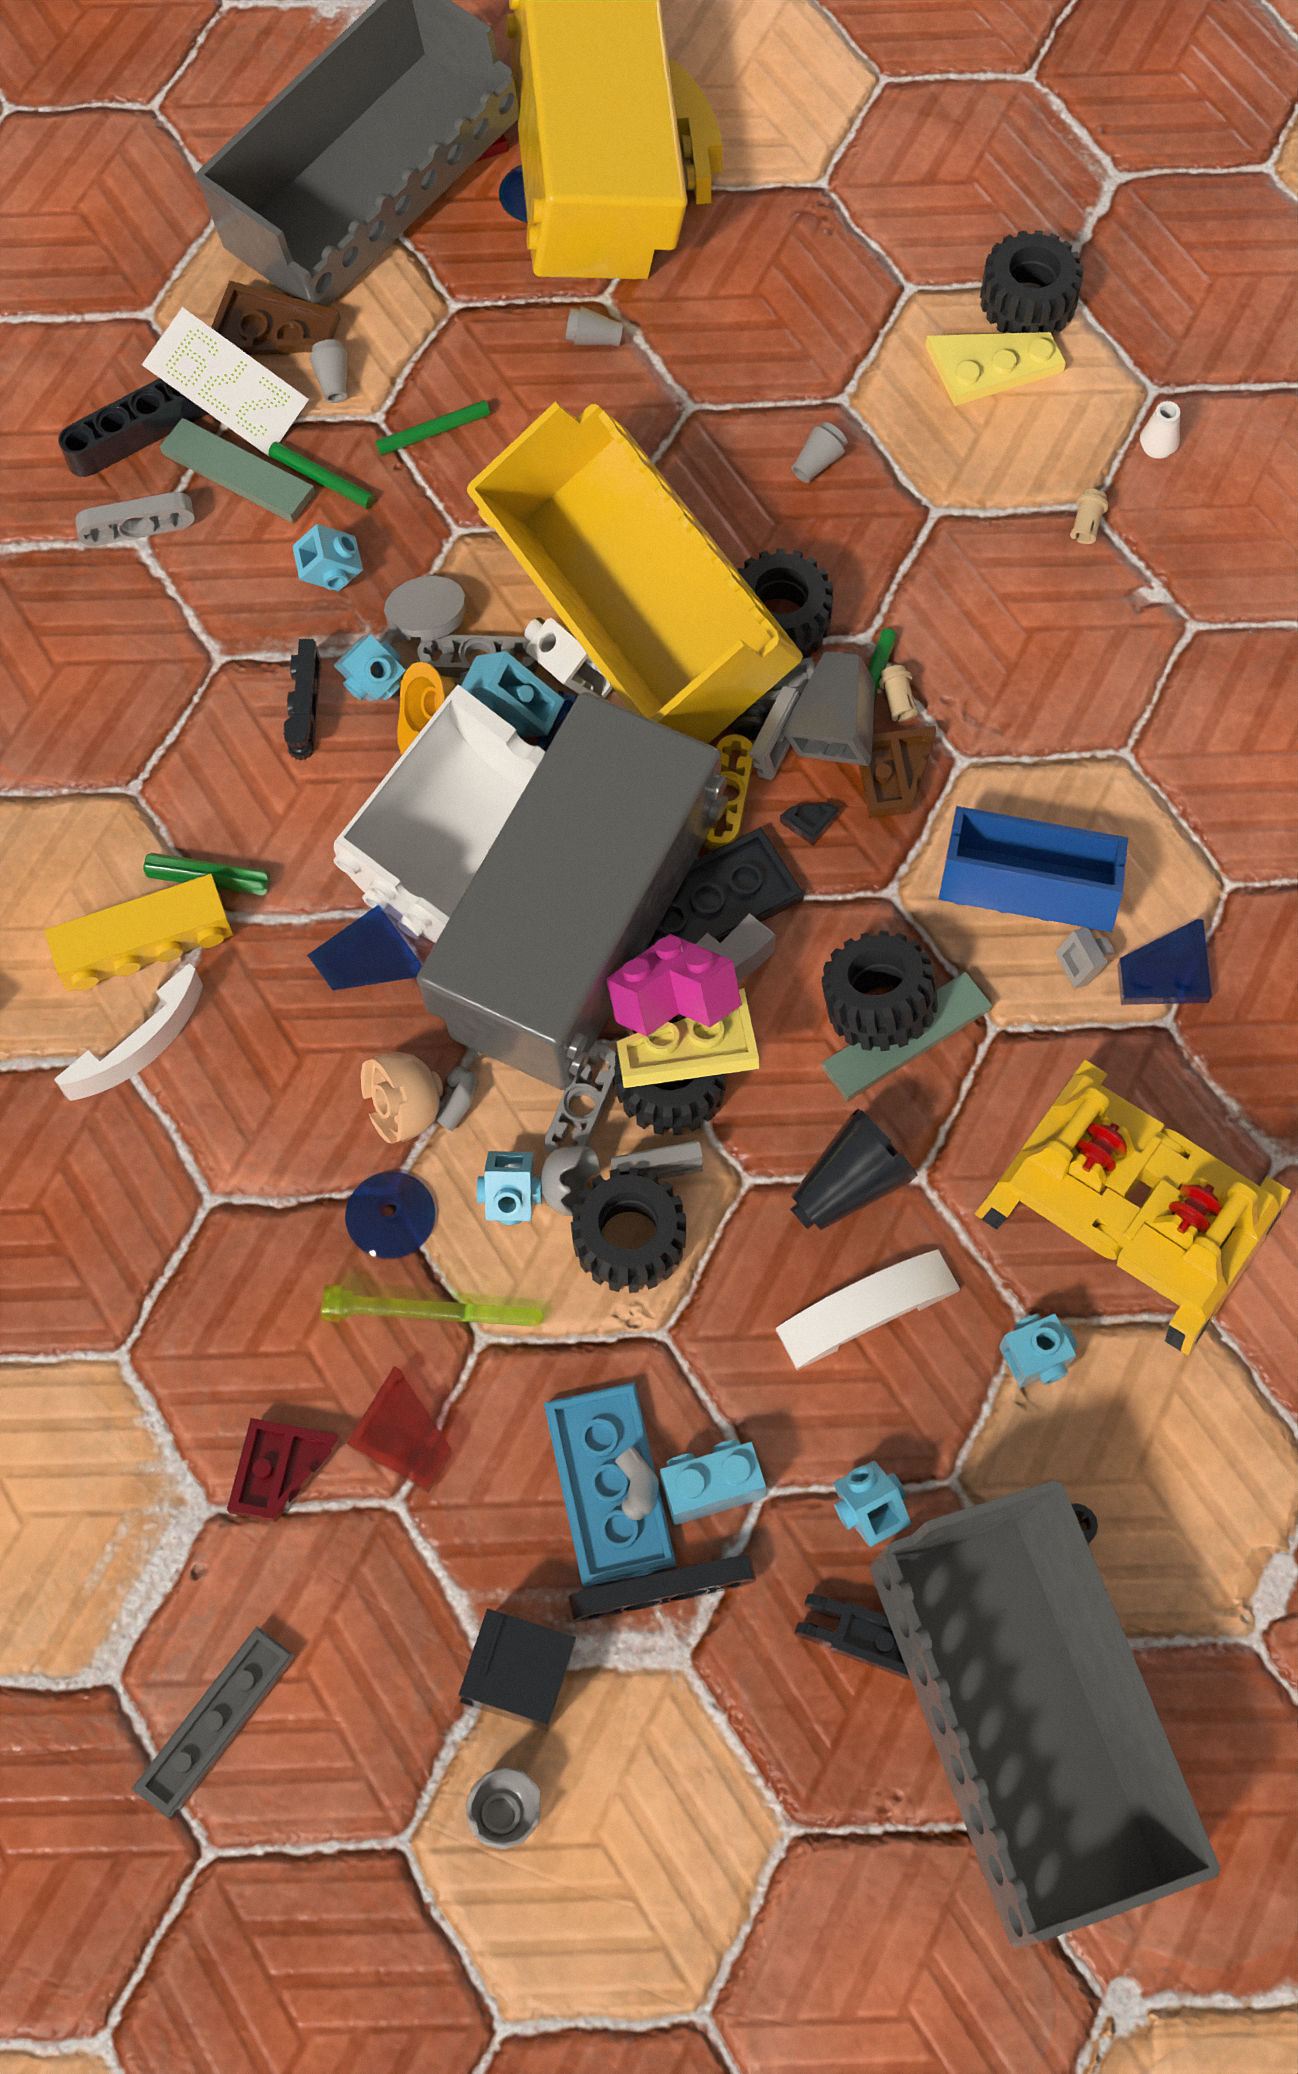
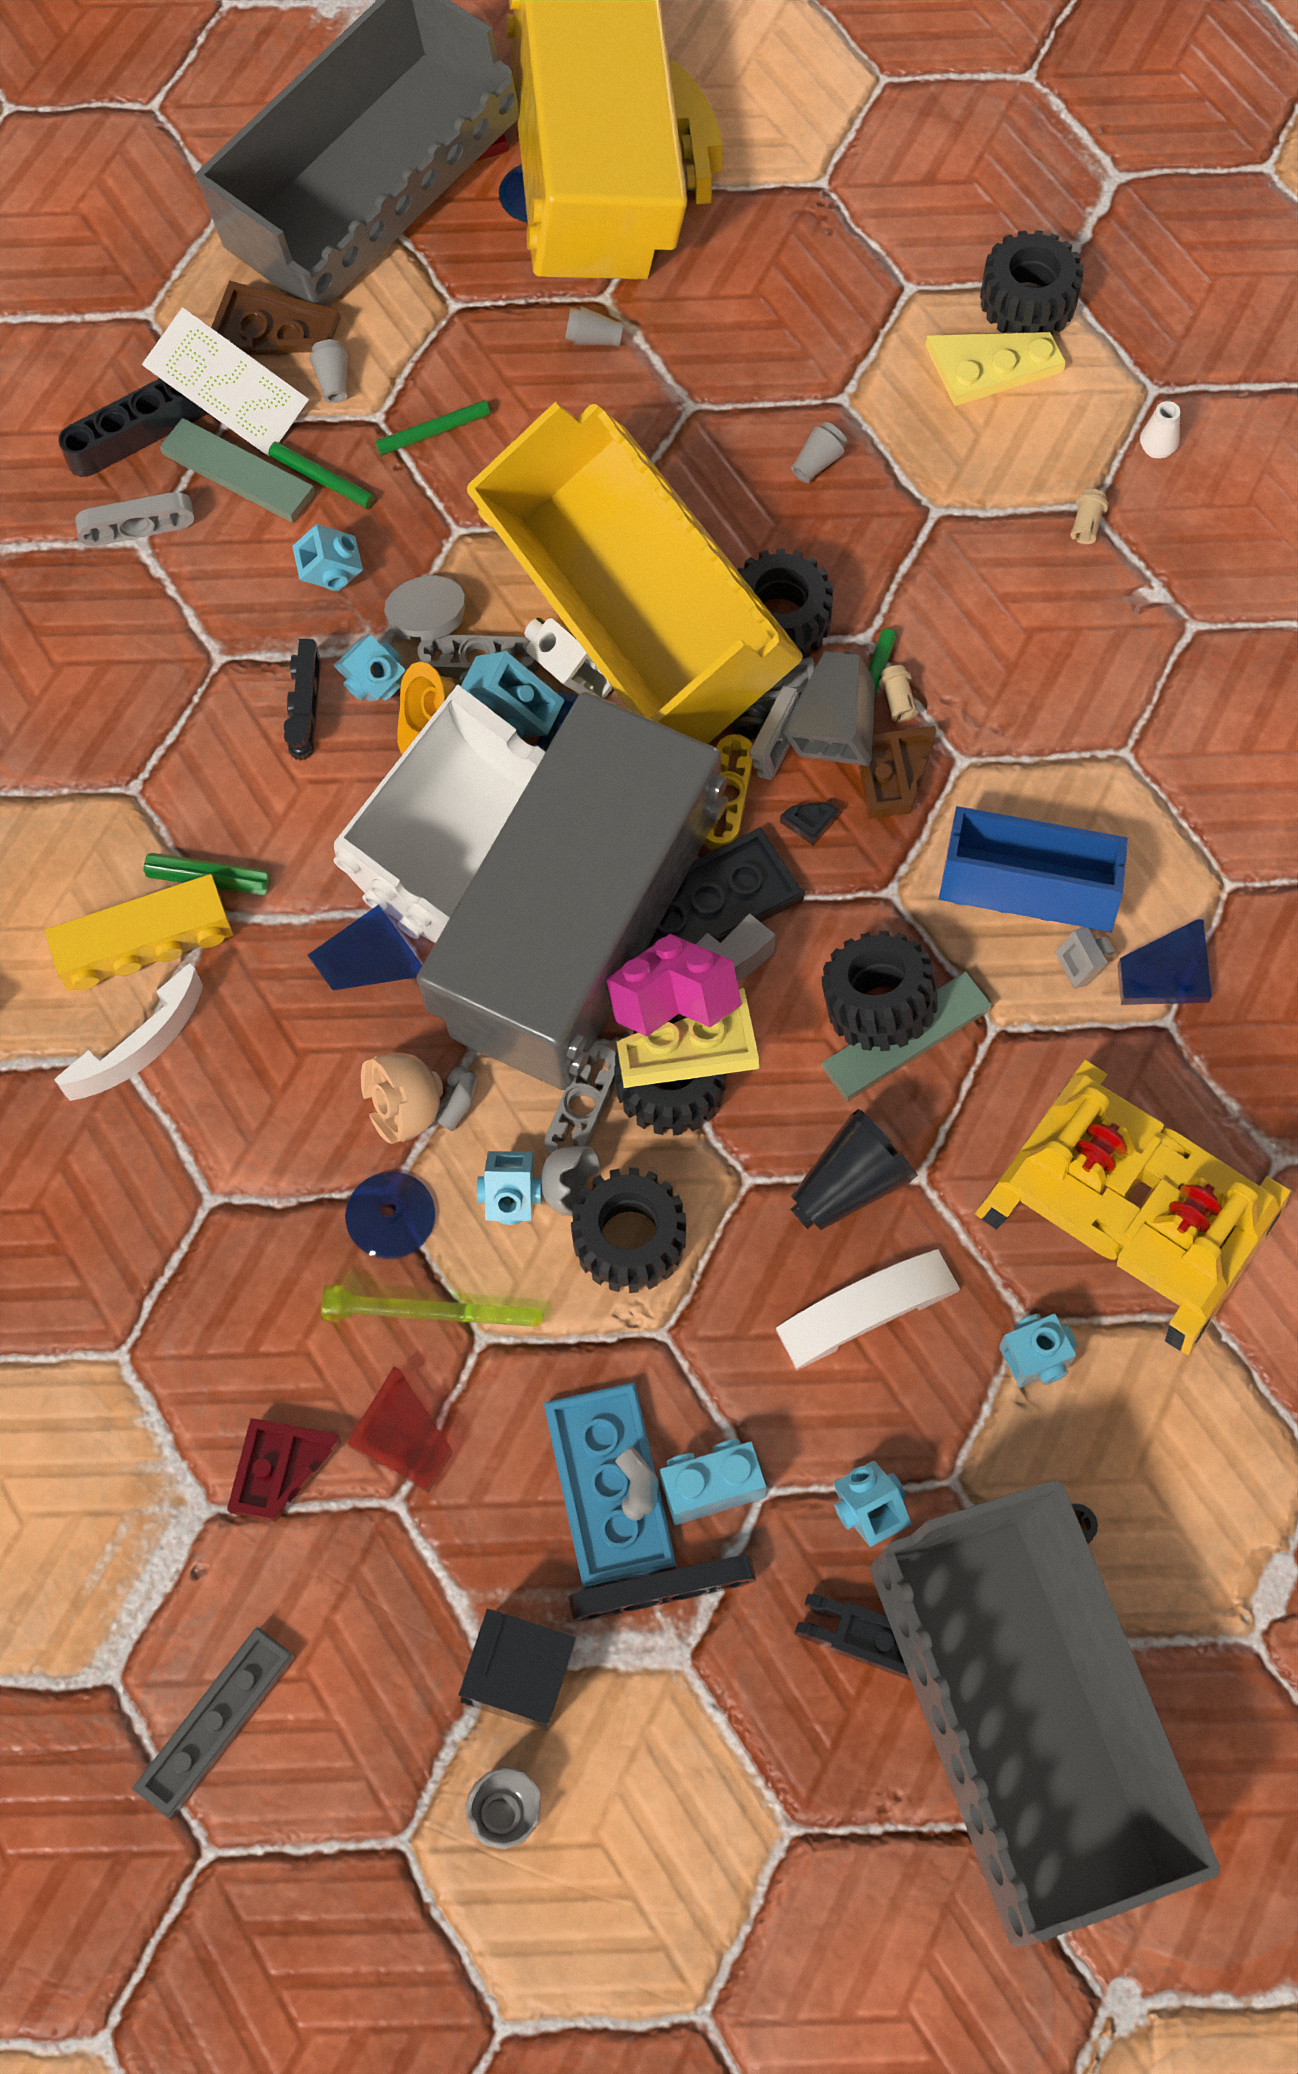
(663, 1161): light grey tile -> none

